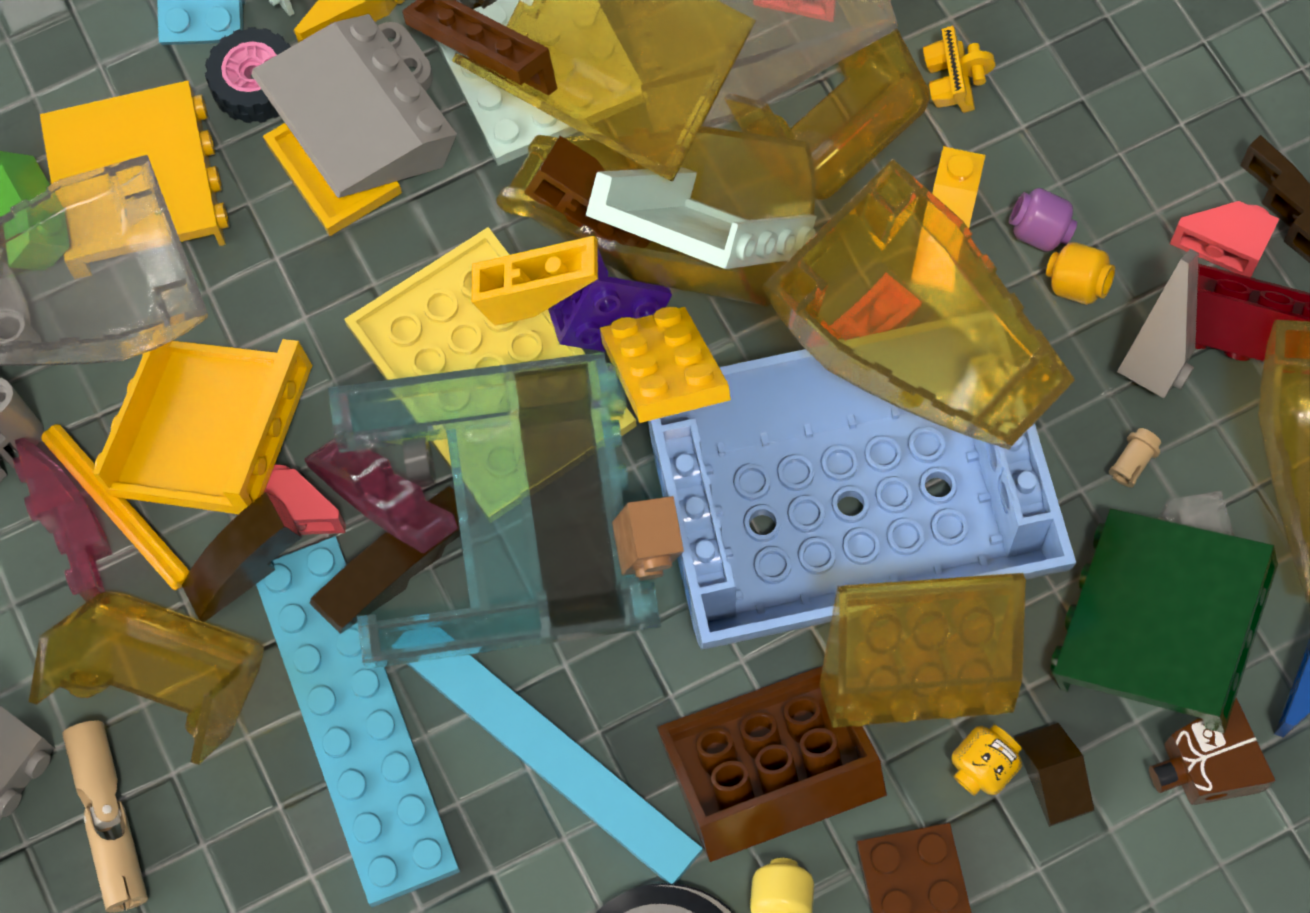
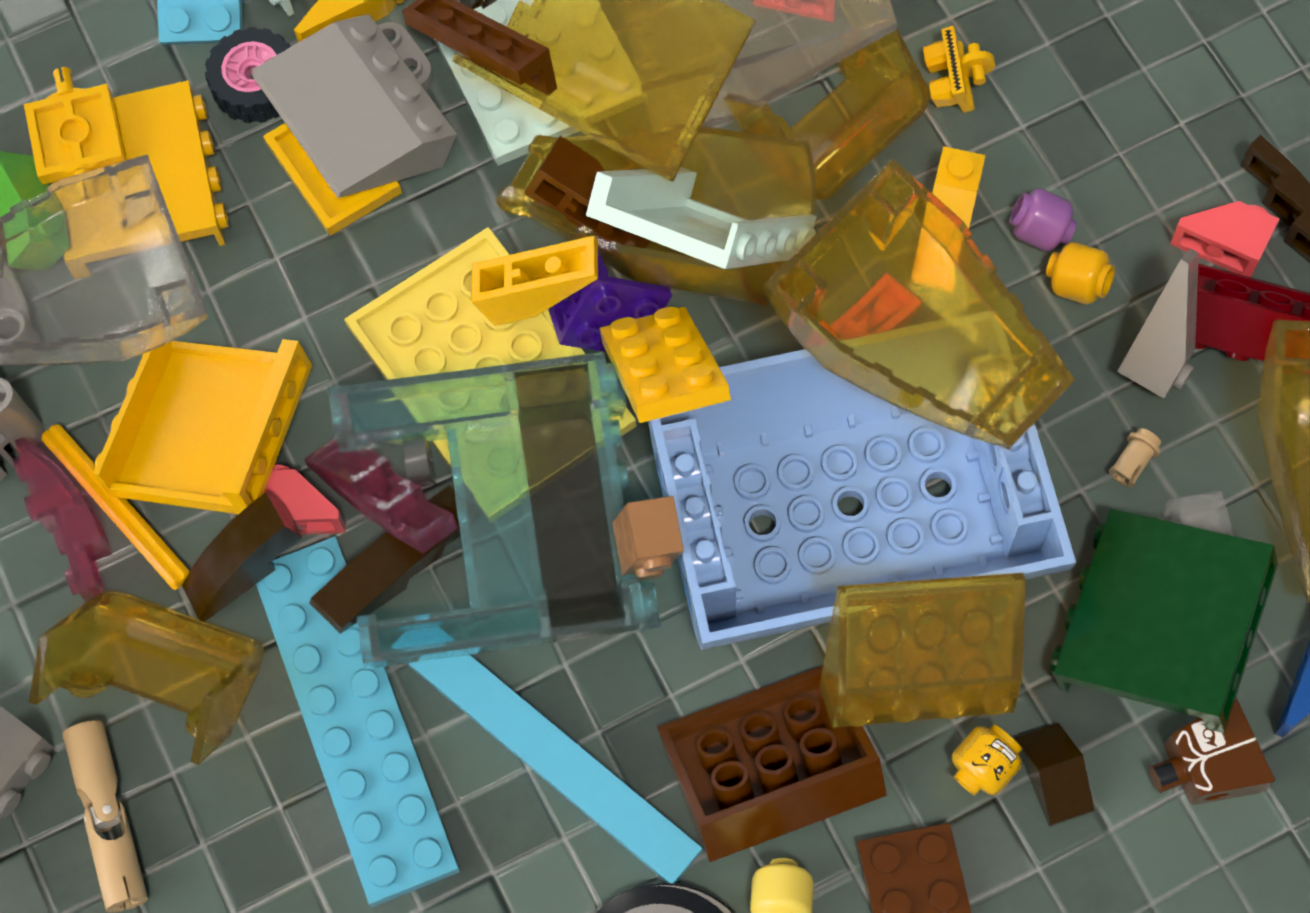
(73, 130): none -> yellow plate

